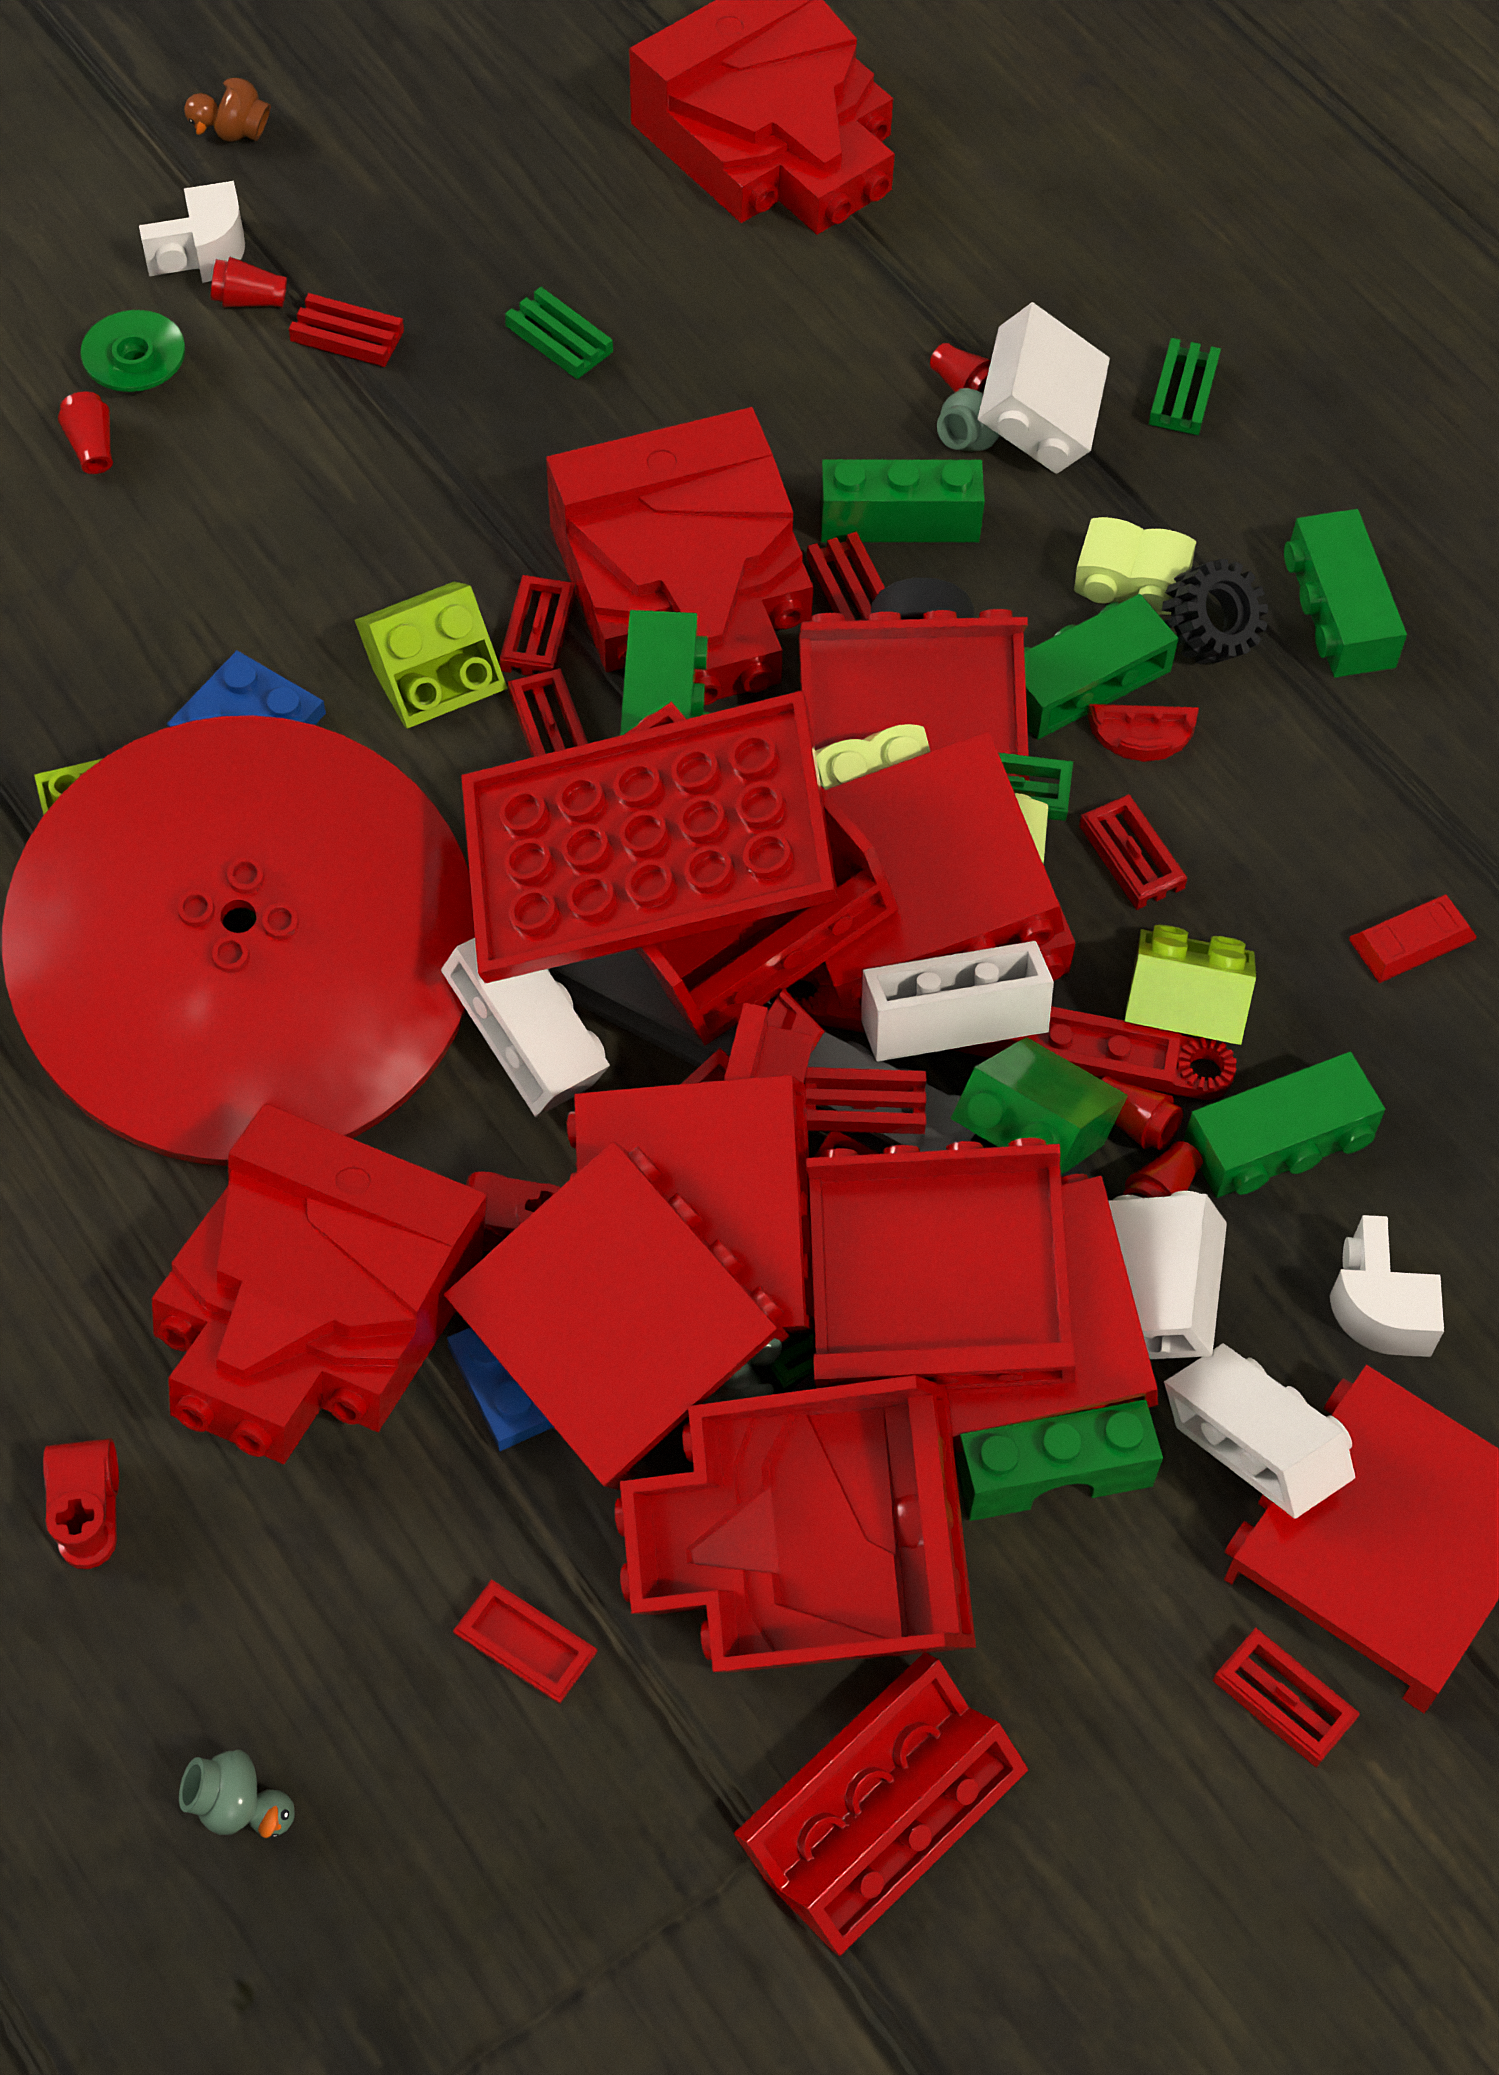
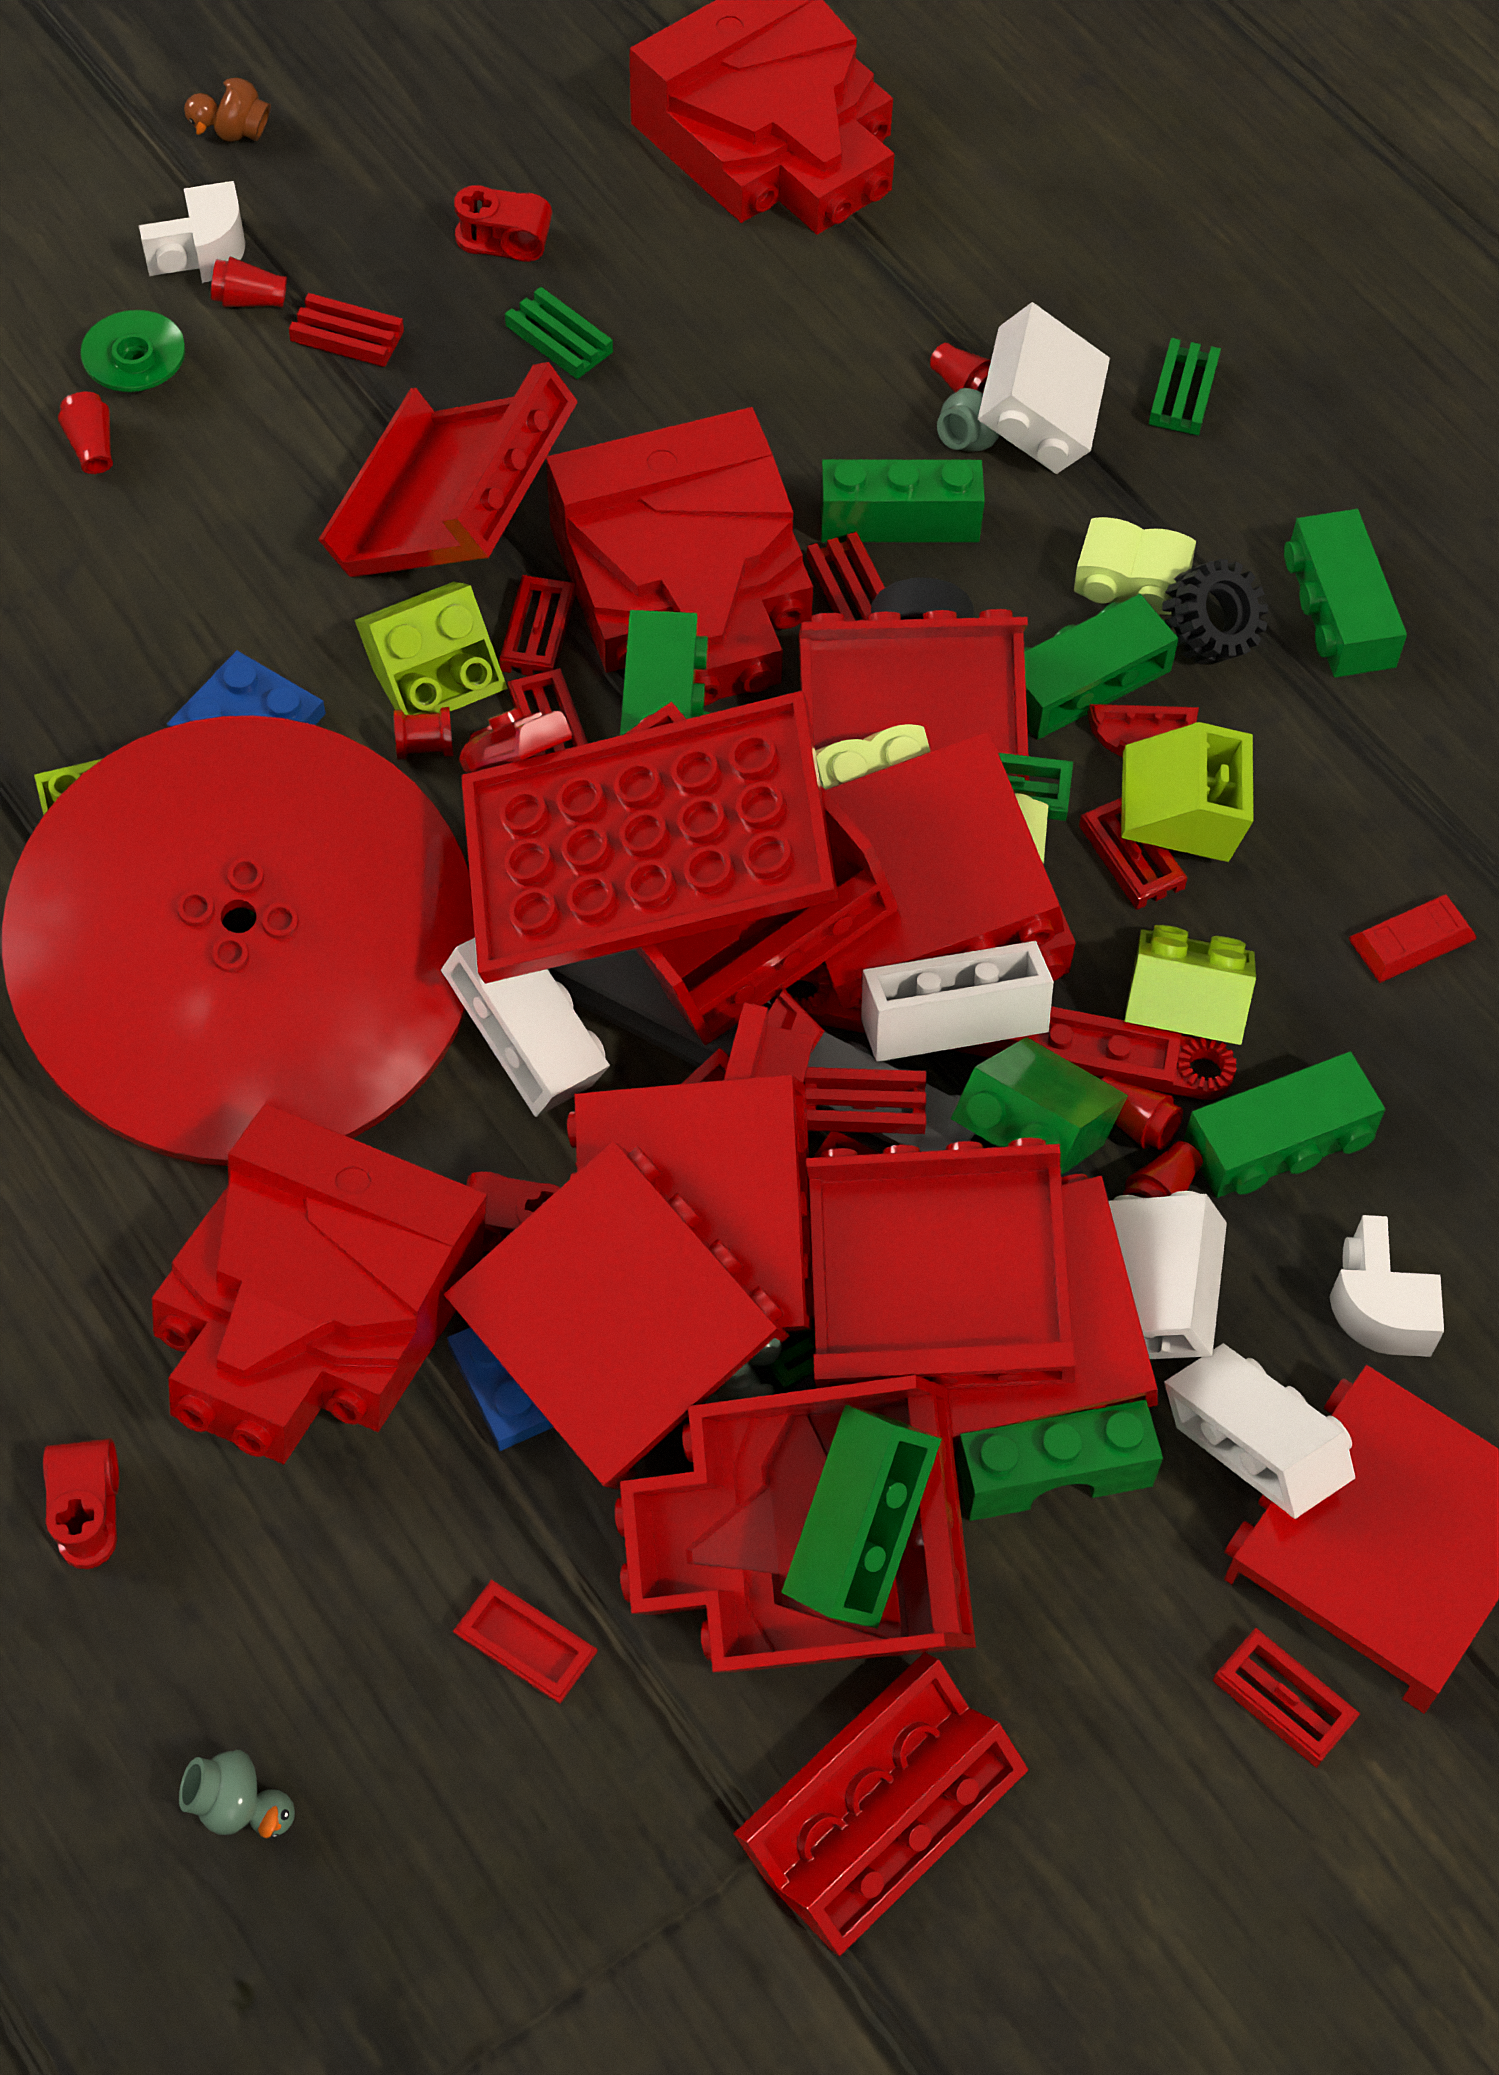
(423, 733): none -> red bush
(447, 478): none -> red panel
(506, 225): none -> red piece
(513, 738): none -> red plate
(861, 1517): none -> green brick
(1189, 790): none -> lime slope

